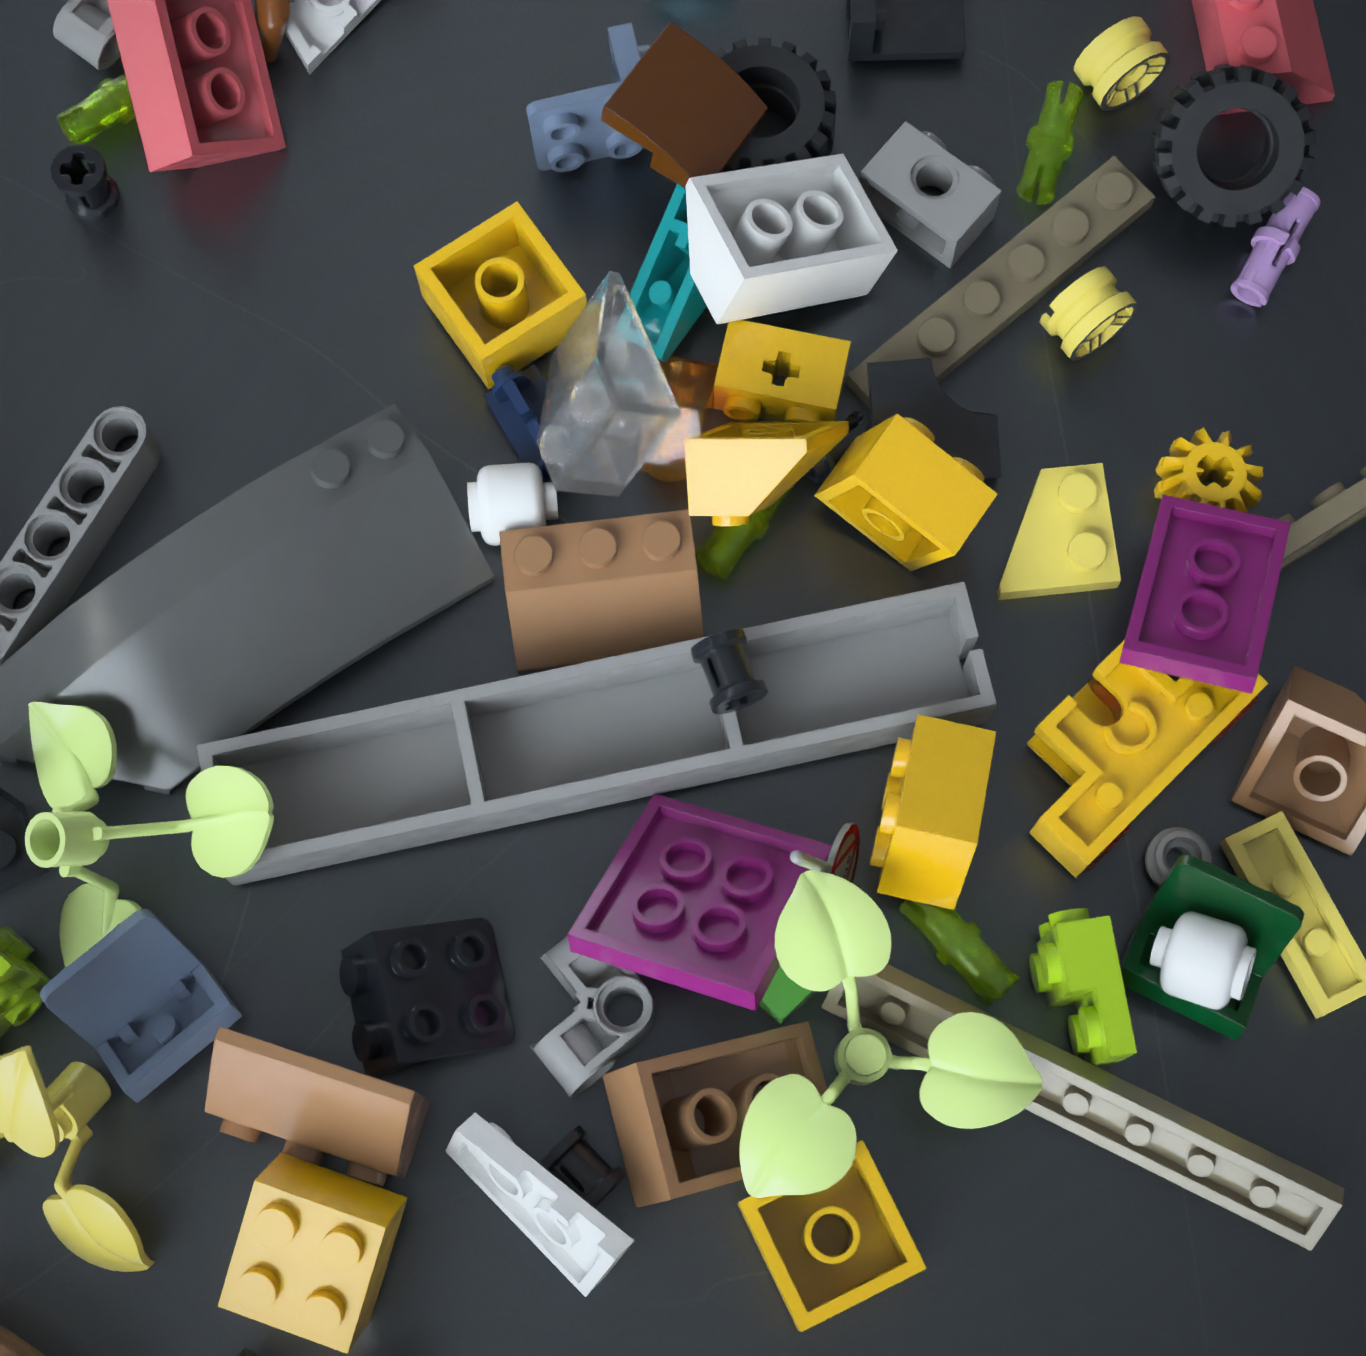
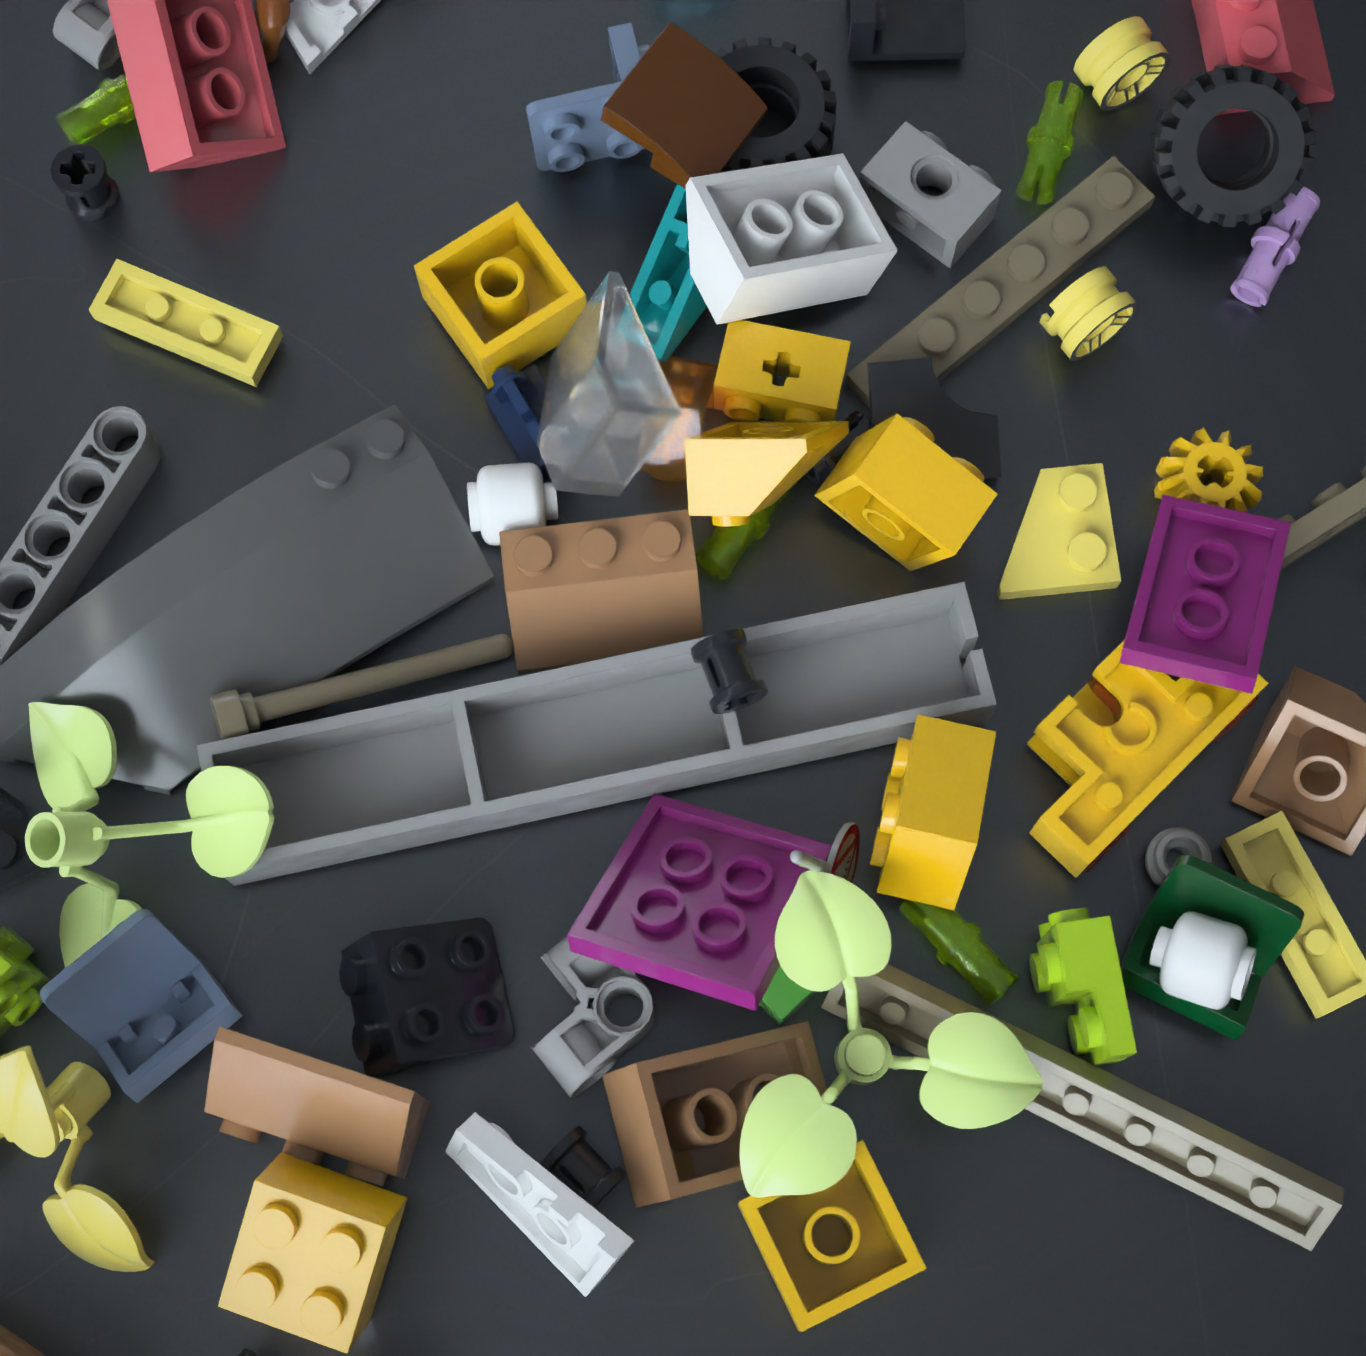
(186, 322): none -> light yellow plate
(241, 713): none -> dark tan piece

